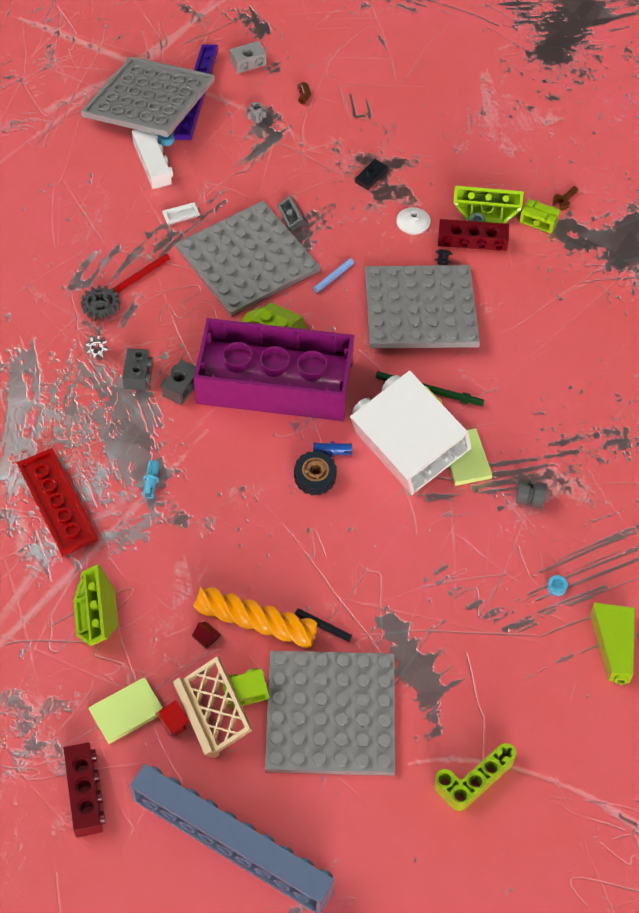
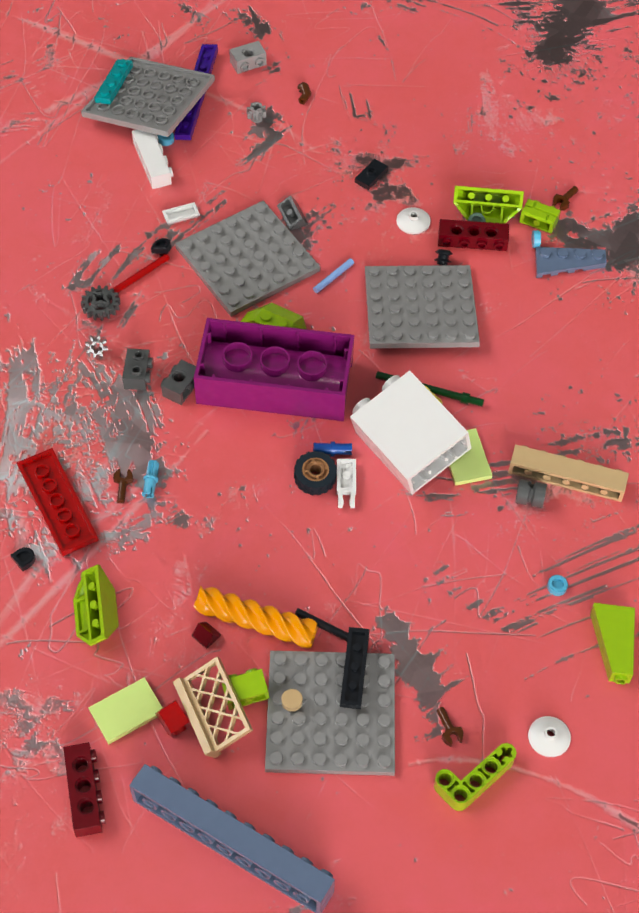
(23, 558): none -> black tile
(113, 81): none -> teal plate
(123, 482): none -> reddish brown bar
(161, 246): none -> black tile
(291, 700): none -> tan tile
(346, 481): none -> white hinge
(354, 668): none -> black plate
(449, 728): none -> reddish brown bar
(536, 238): none -> medium azure tile
(549, 745): none -> white dish
(557, 260): none -> sand blue wing
(568, 473): none -> tan brick

